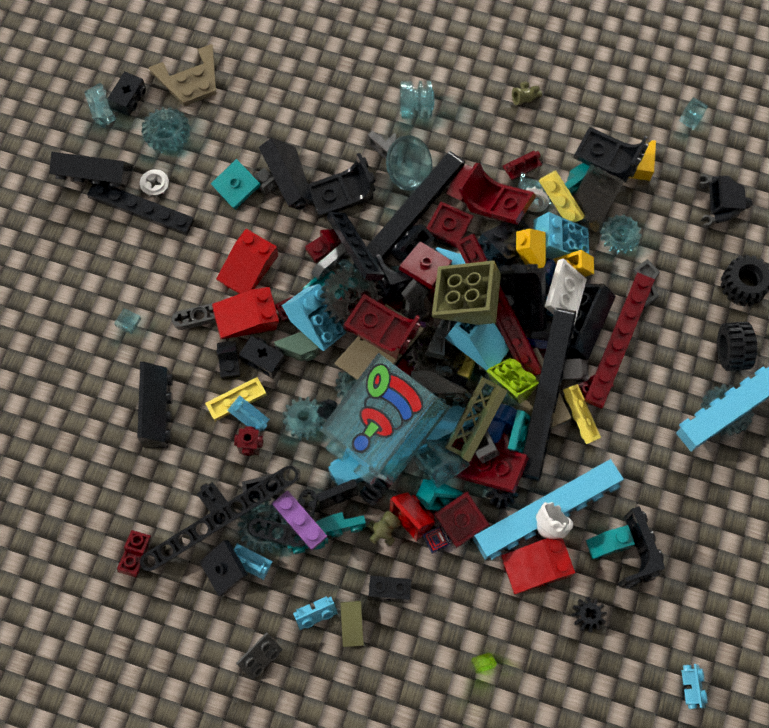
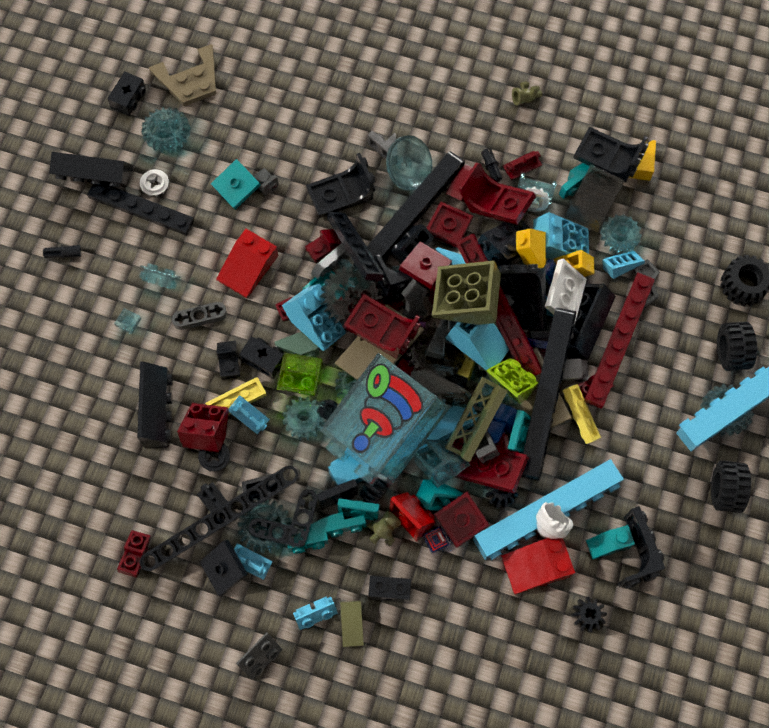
(63, 251): none -> black axle
(99, 105): clear light blue hinge -> none
(151, 273): none -> clear light blue hinge
(204, 427): none -> dark red slope
(224, 457): none -> black gear
(246, 314): red slope -> none
(251, 447): dark red brick -> none
(287, 172): black slope -> none
(299, 520): medium lavender plate -> none
(300, 374): none -> clear neon green slope
(358, 508): none -> teal plate
(416, 99): clear light blue wheel -> none
(483, 662): clear neon green slope -> none
(491, 164): none -> black axle
(561, 197): light yellow plate -> none
(617, 264): none -> medium azure slope
(693, 113): clear light blue panel -> none
(696, 694): medium azure hinge -> none
(726, 198): black torso -> none
(731, 486): none -> black tyre

